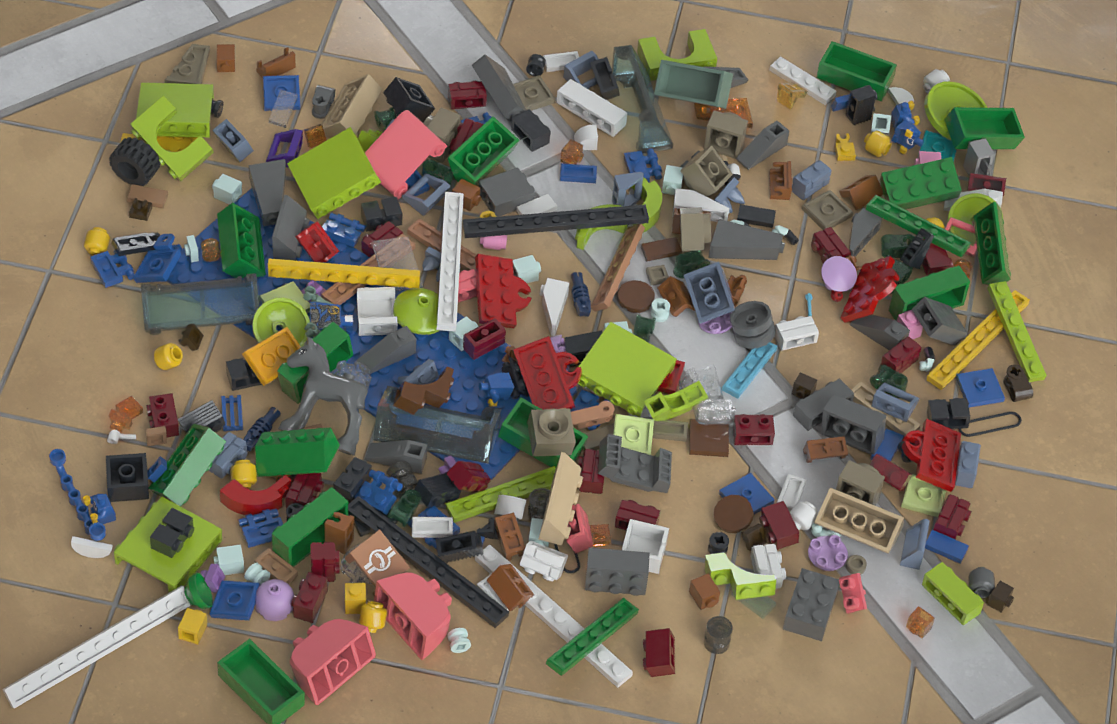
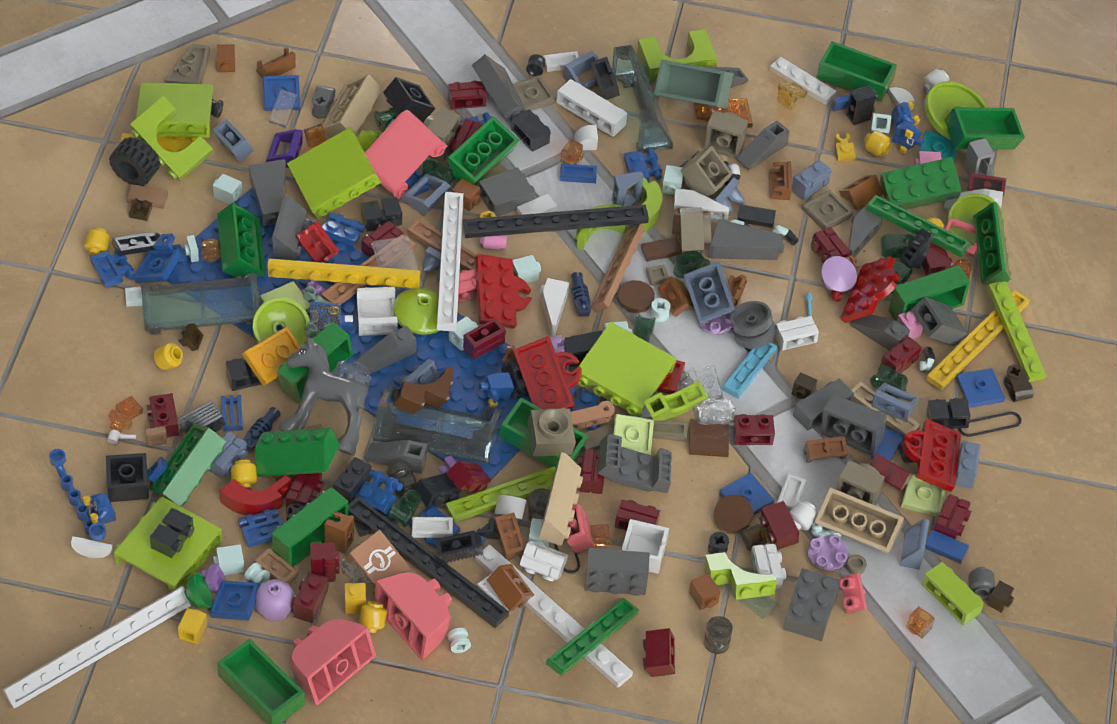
(133, 296): none -> white tile

